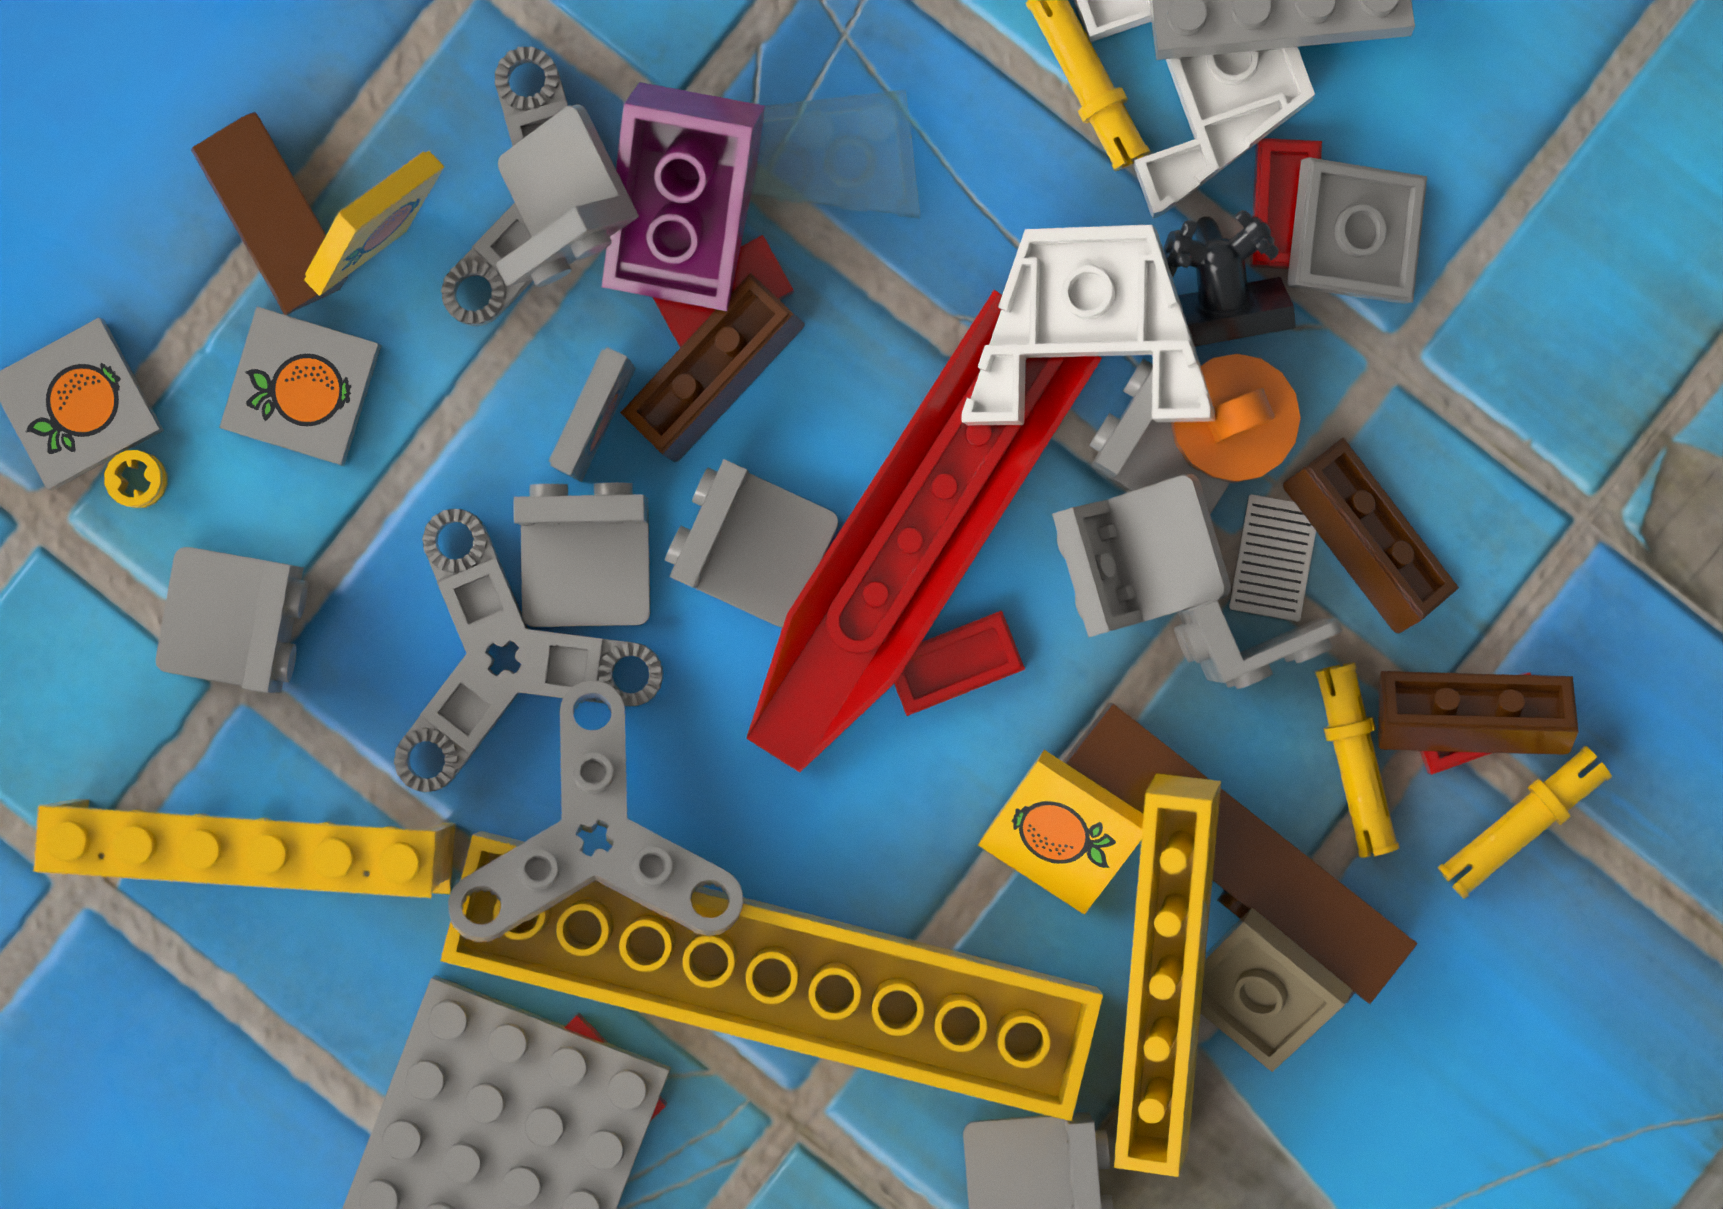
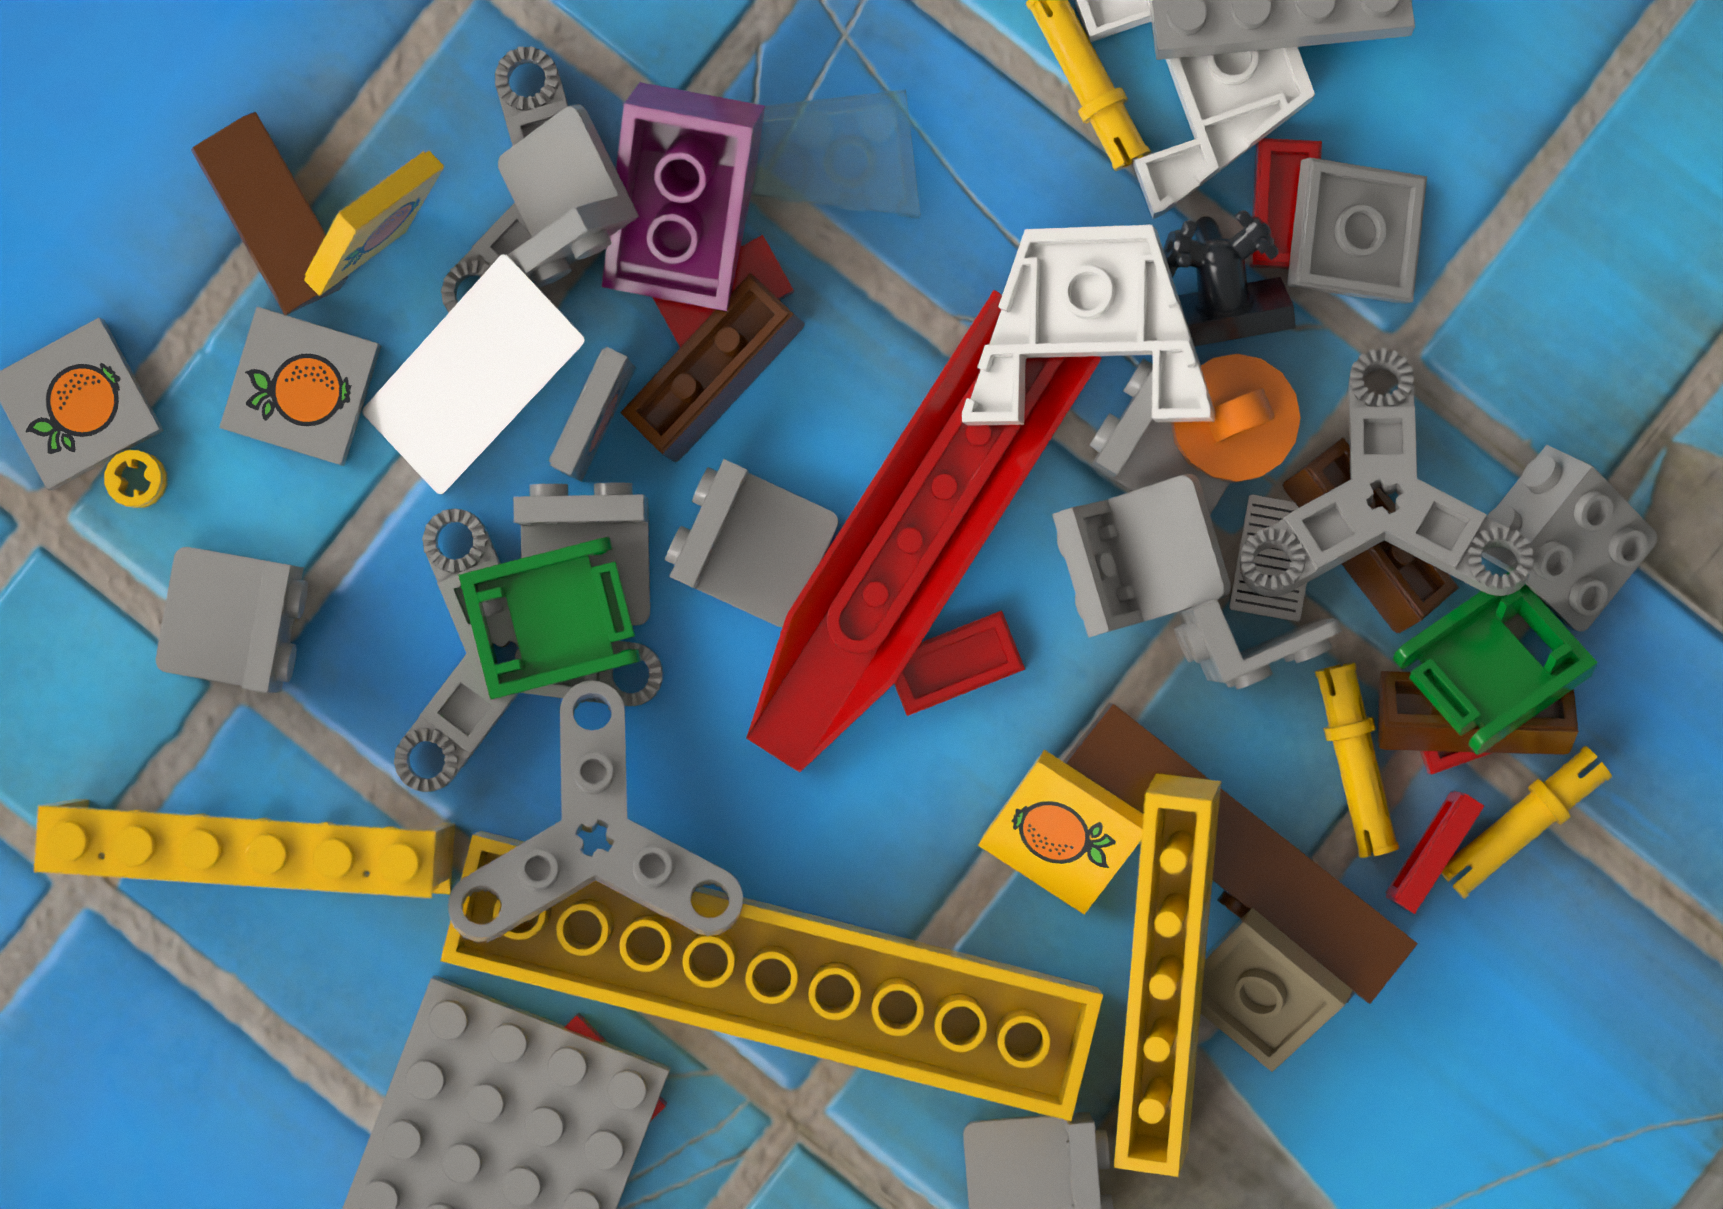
(473, 374): none -> white sticker
(560, 615): none -> green container
(1424, 519): none -> light grey piece
(1433, 851): none -> red tile
(1484, 674): none -> green container
(1579, 532): none -> light grey bracket

